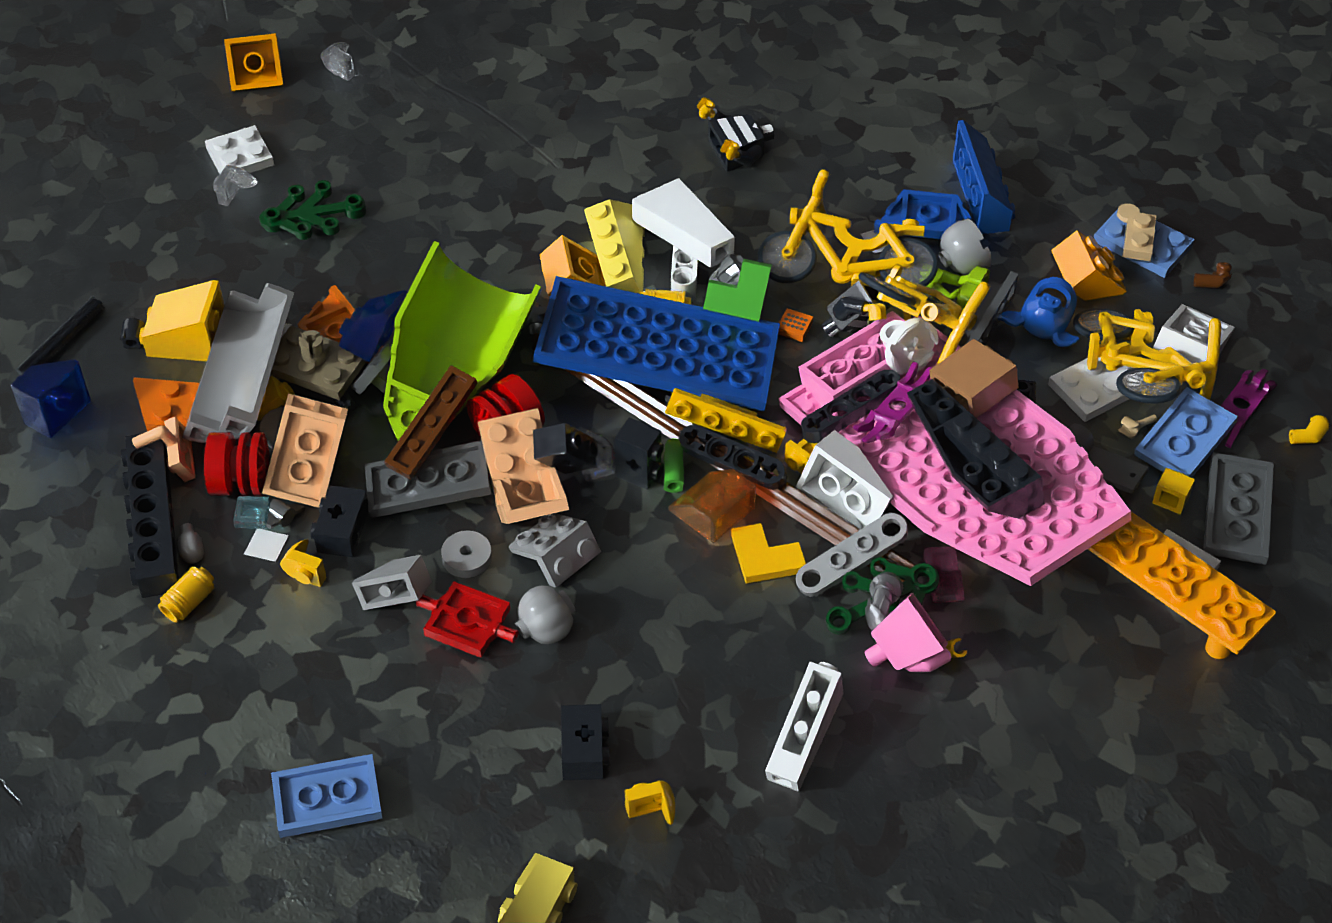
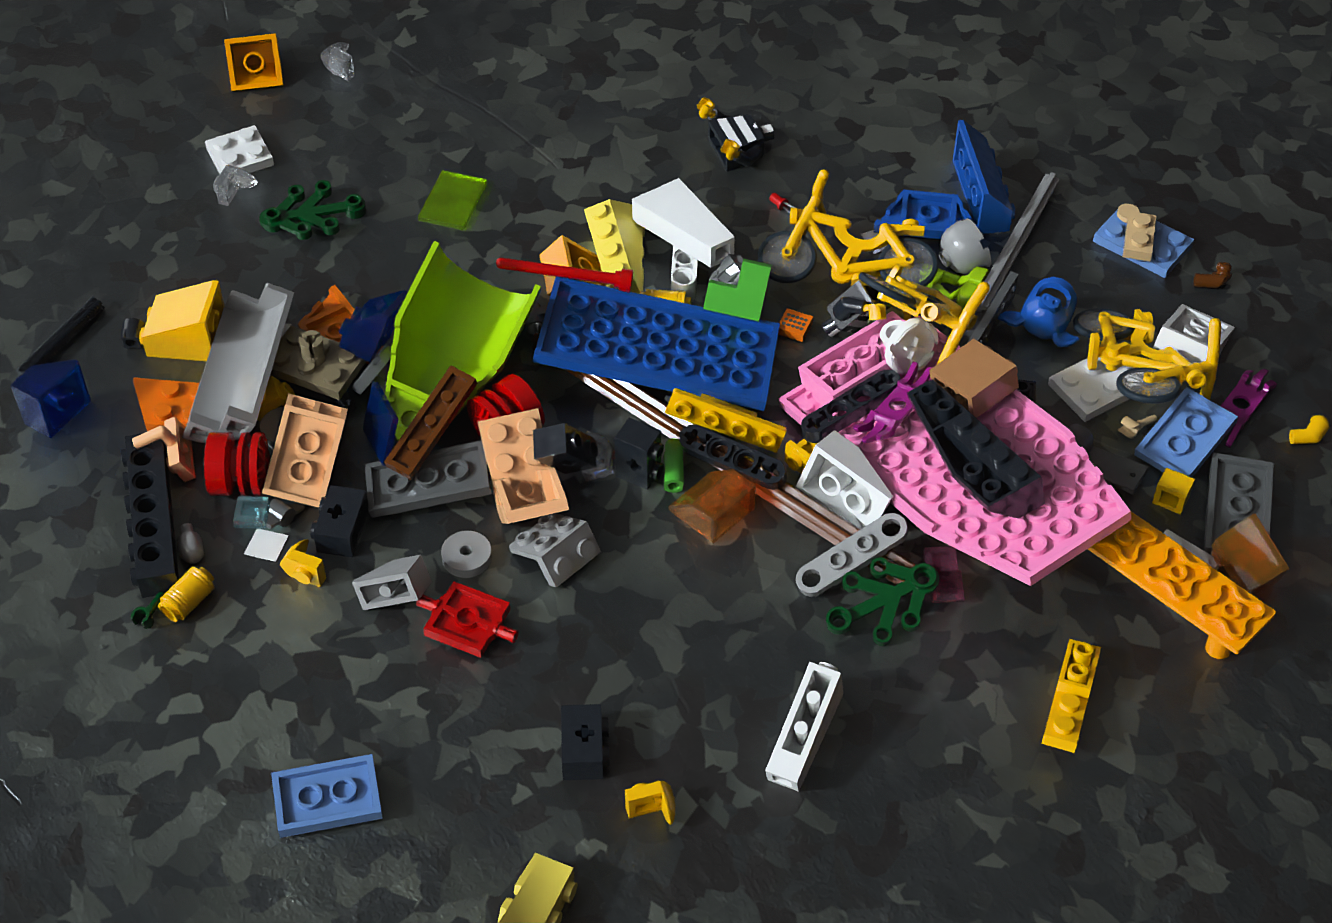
(147, 612): none -> dark green hand
(380, 422): none -> clear blue piece
(452, 200): none -> clear neon green piece
(545, 615): light grey plant -> none
(620, 279): none -> red piece
(764, 562): yellow tile -> none
(780, 202): none -> red piece
(907, 633): bright pink torso -> none
(1018, 237): none -> light grey axle
(1071, 695): none -> yellow slope
(1088, 267): light orange slope -> none
(1249, 556): none -> clear orange slope

